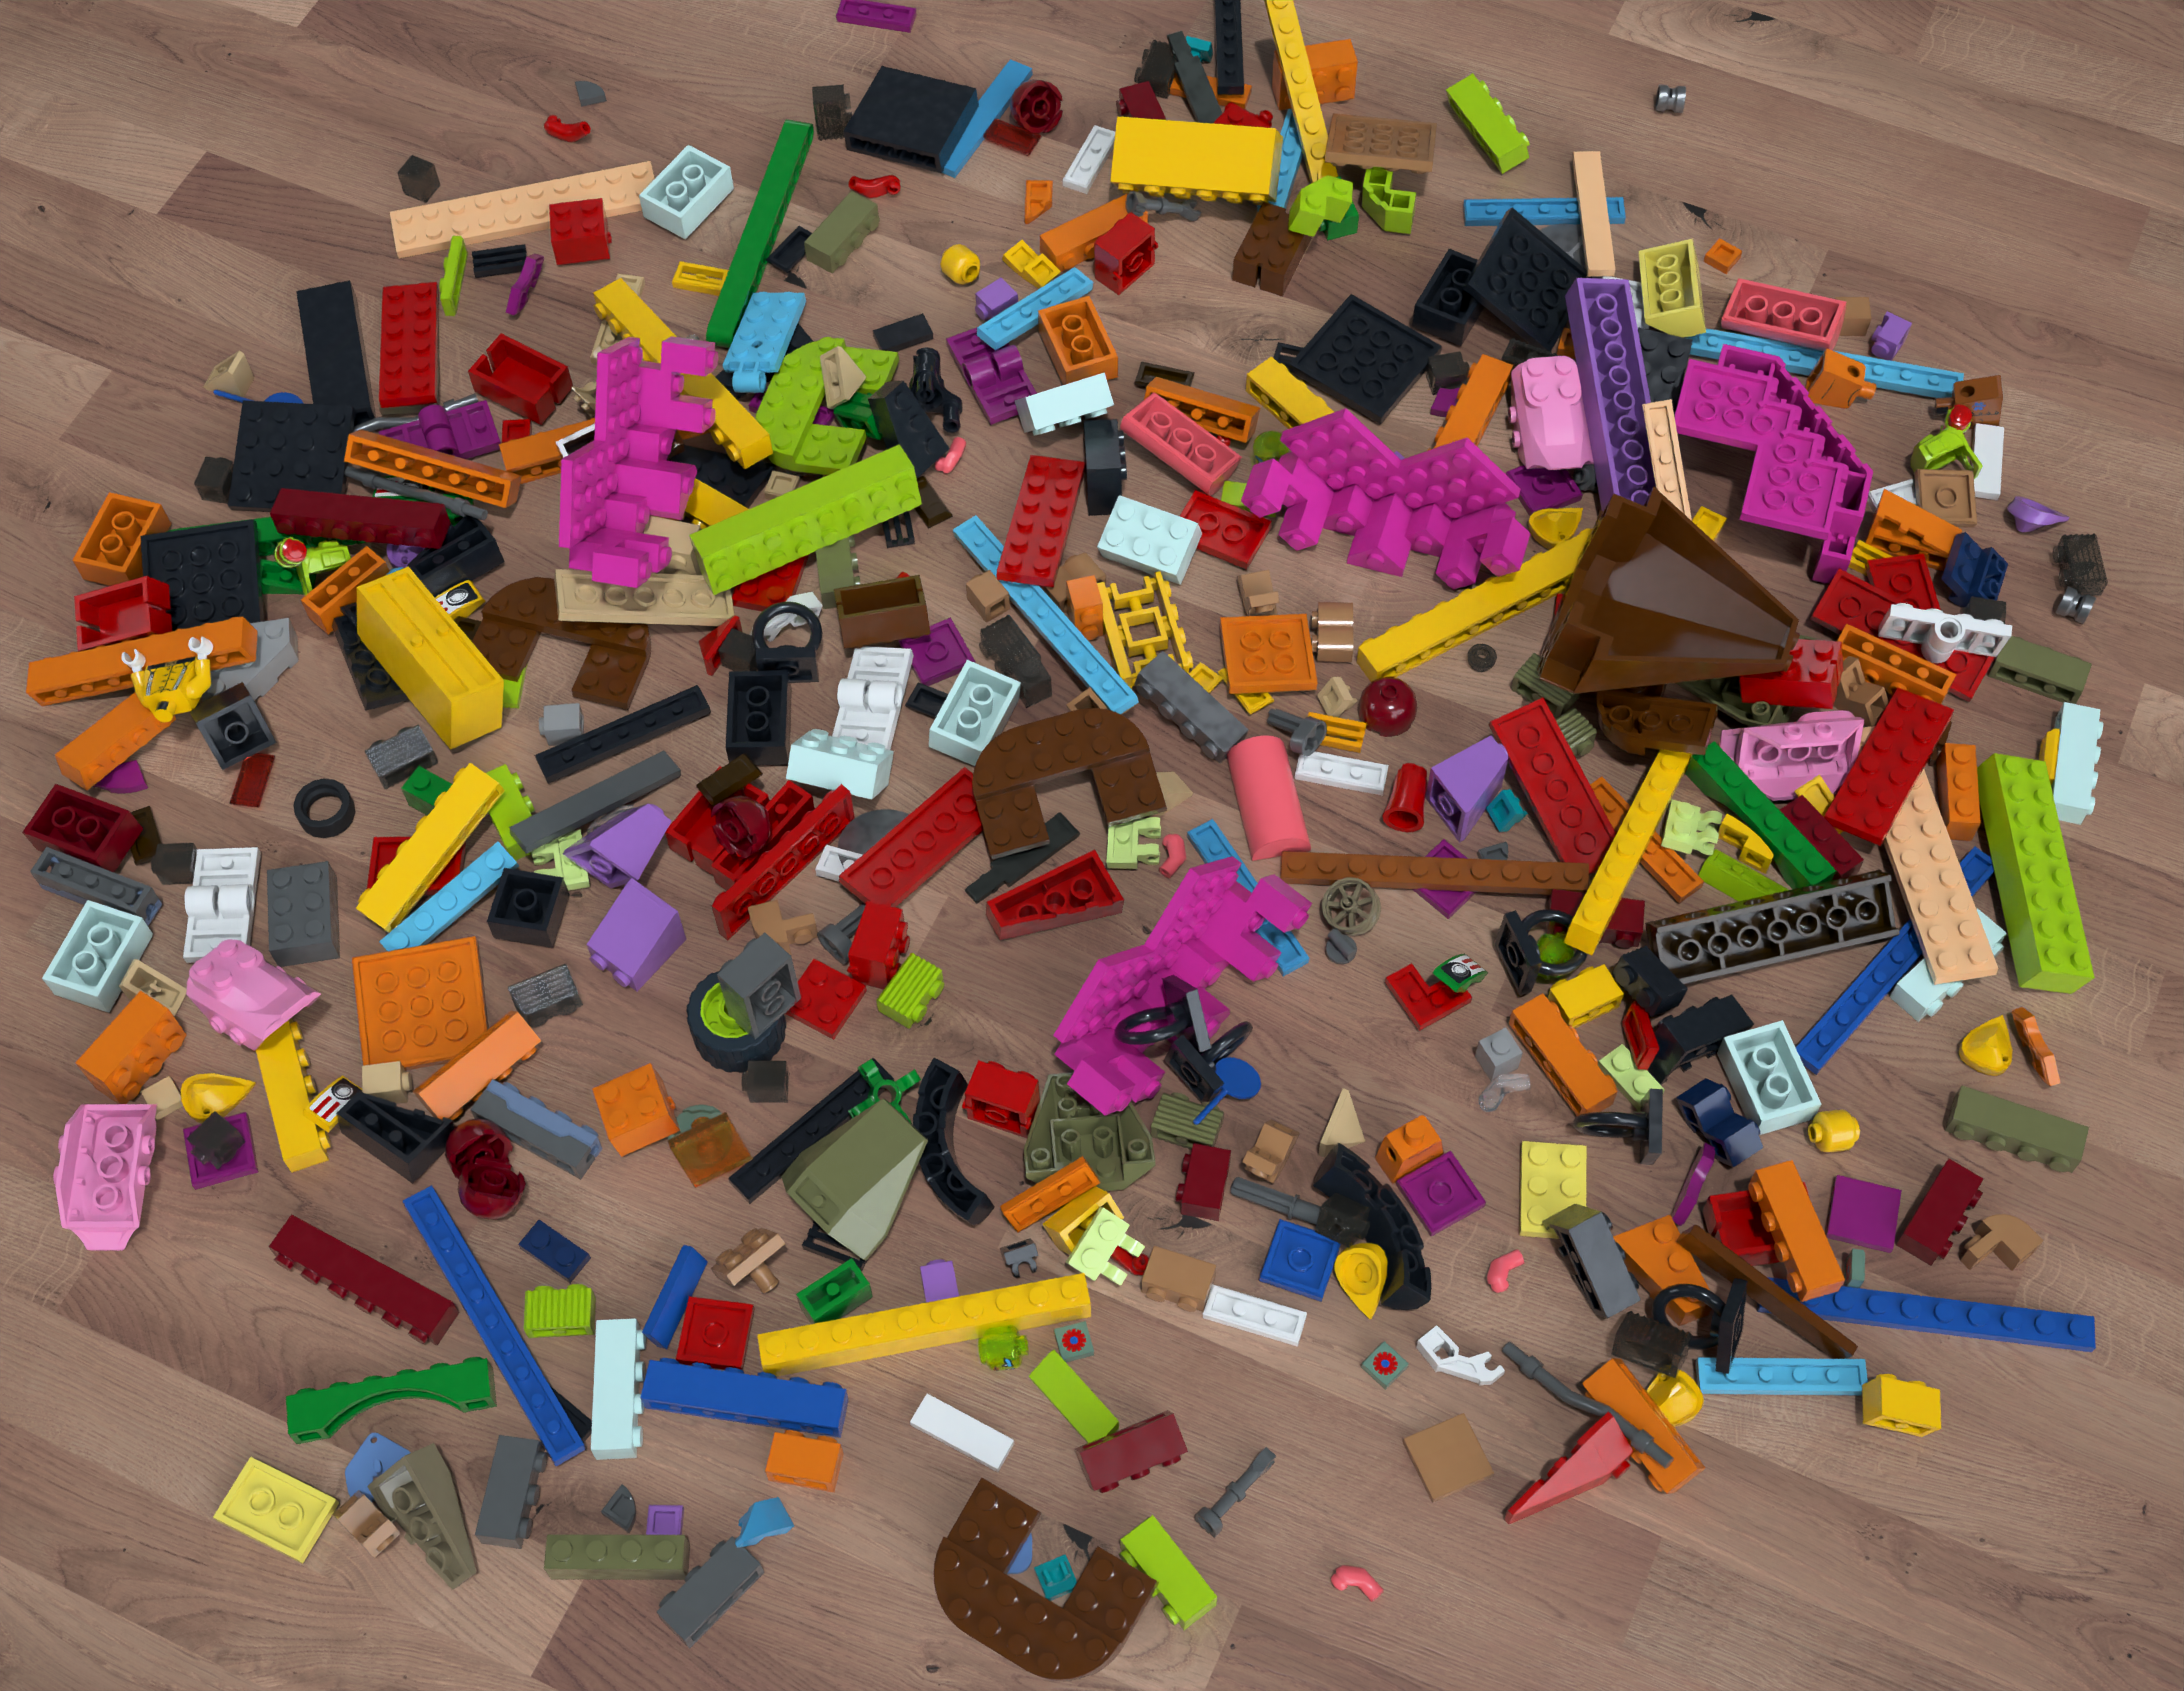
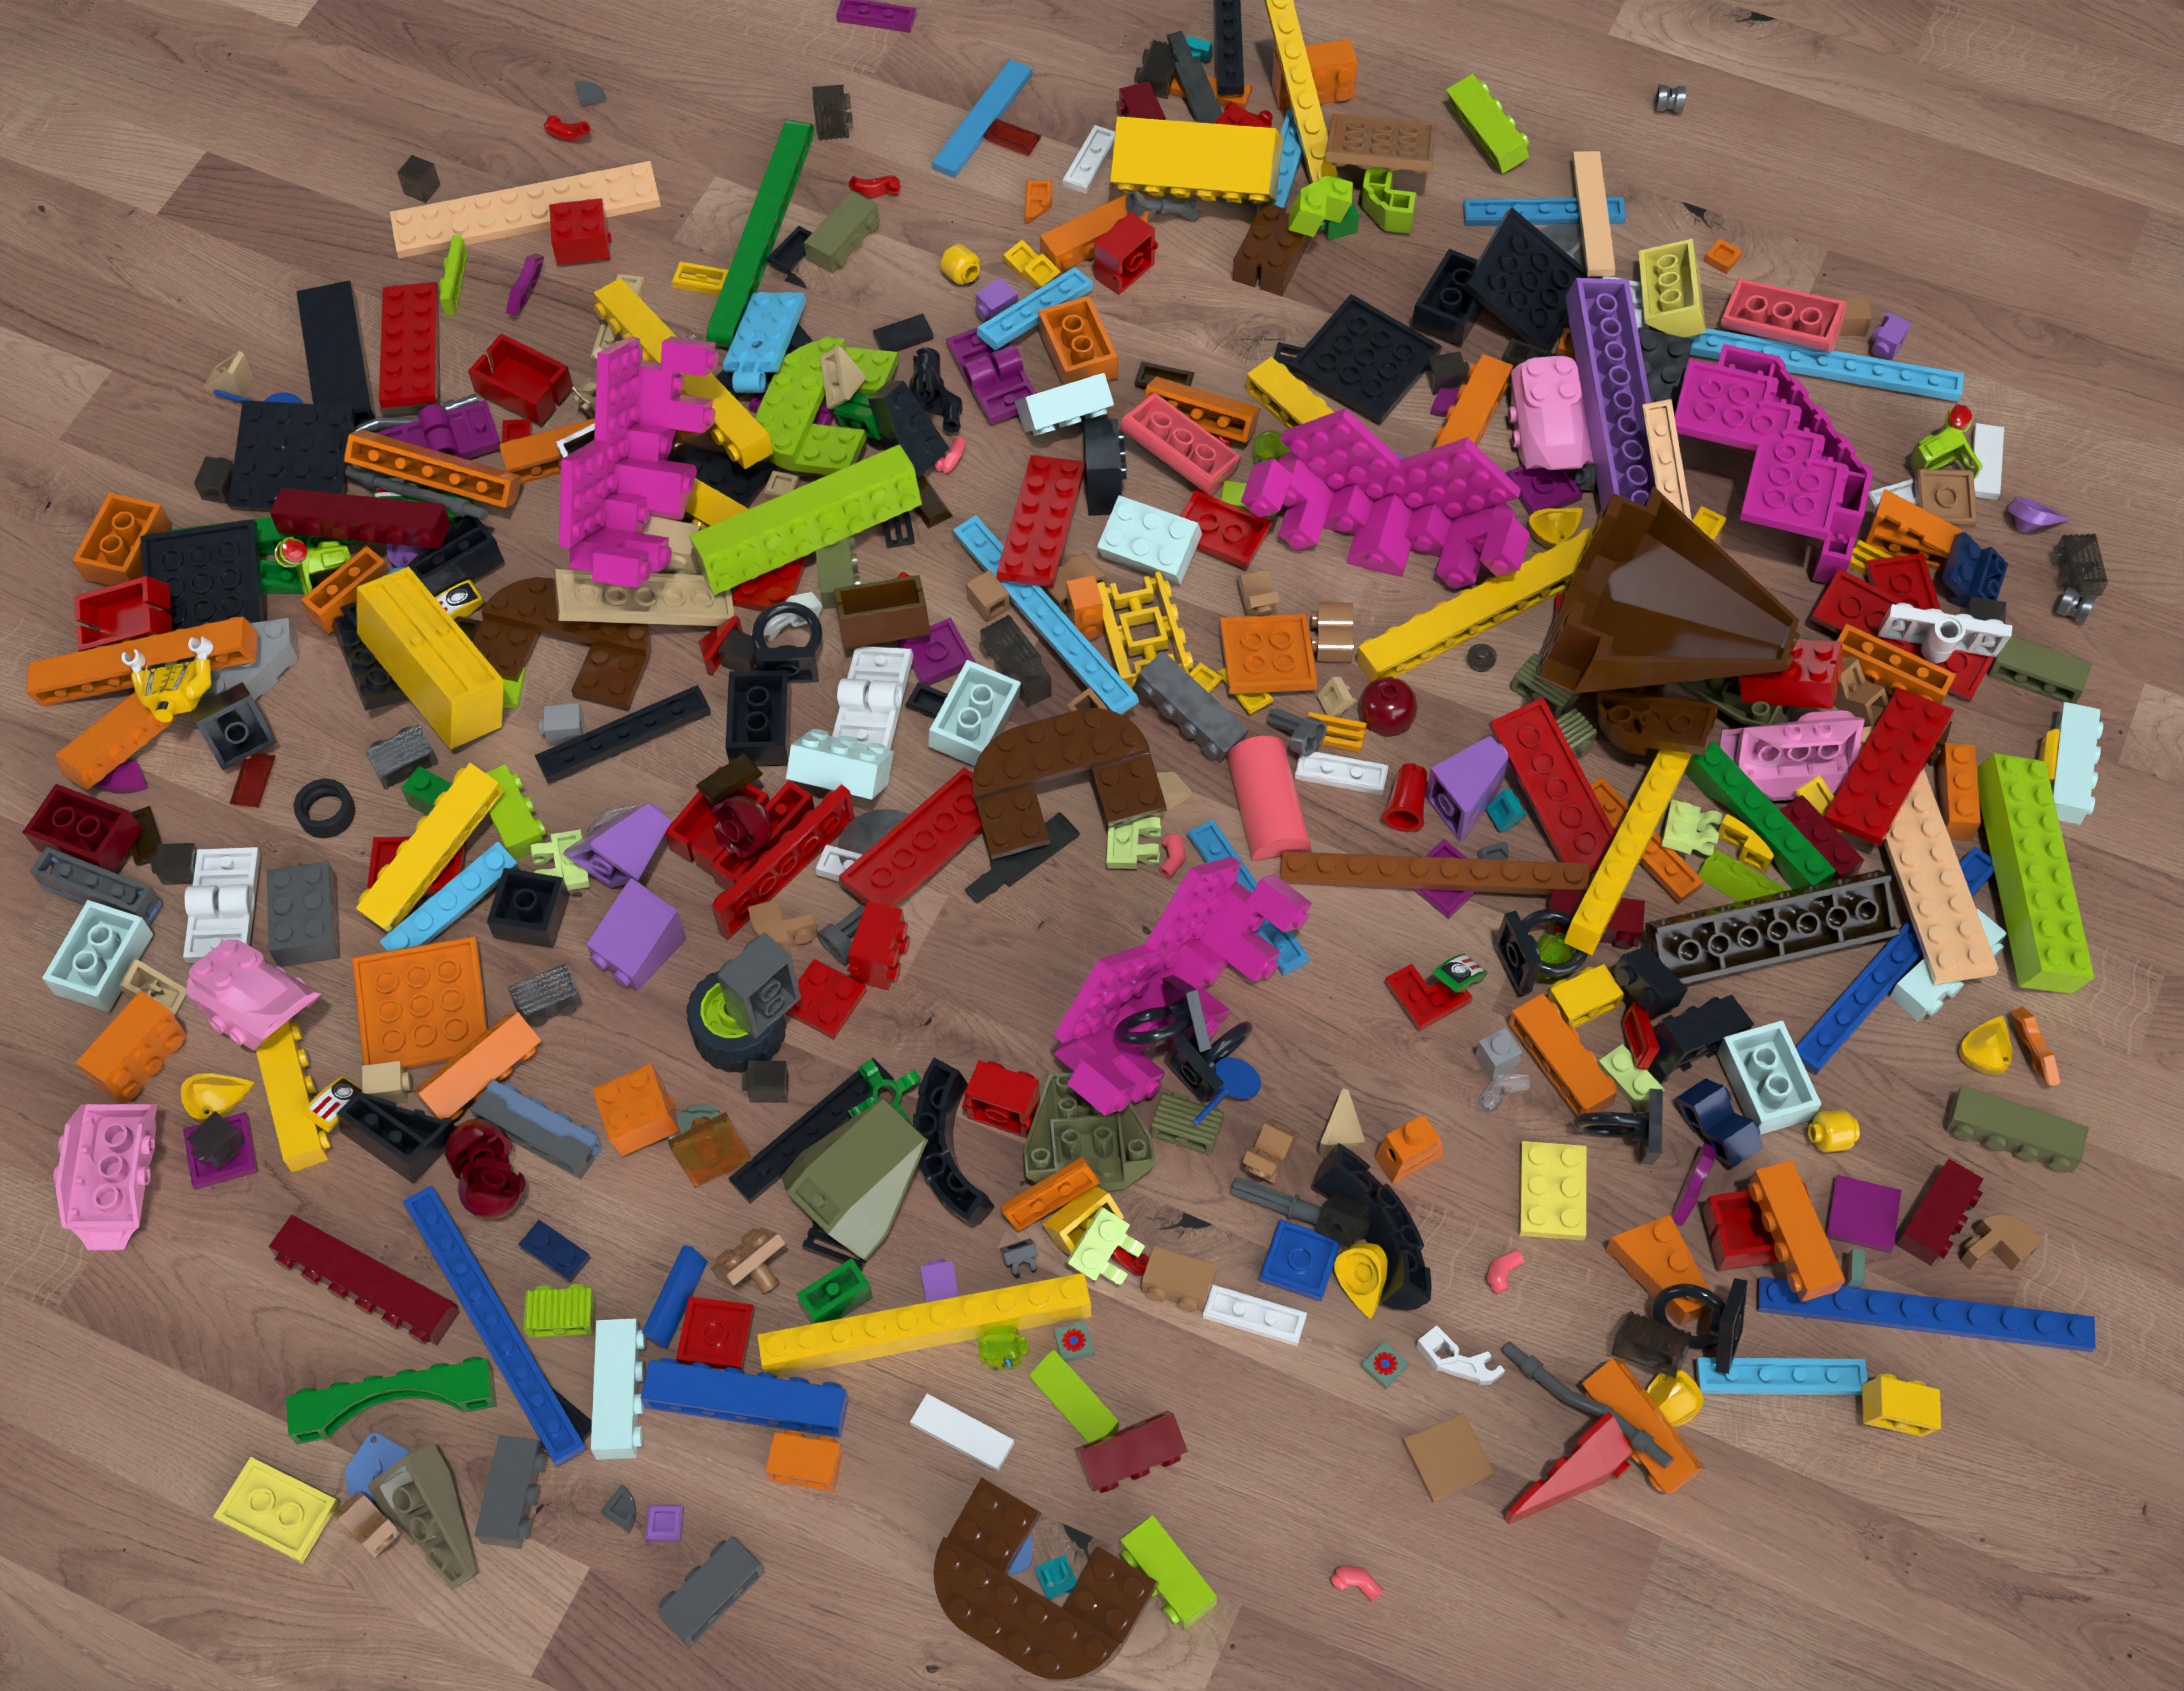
(164, 1095): tan tile -> none
(500, 257): black tile -> none
(594, 801): dark grey tile -> none
(617, 1557): olive brick -> none
(686, 191): light aqua brick -> none
(763, 1520): dark azure slope -> none
(911, 119): black brick -> none
(911, 991): lime brick -> none
(1036, 106): dark red cylinder -> none
(1058, 898): red wedge -> none
(1205, 1181): dark red brick -> none
(1211, 1518): dark grey piece -> none
(1340, 948): dark grey plate -> none
(1351, 906): dark tan wheel -> none
(1440, 1193): magenta tile -> none
(1596, 1259): wedge -> none
(1767, 1293): reddish brown tile -> none
(1838, 381): orange torso -> none
(1980, 395): dark orange torso -> none

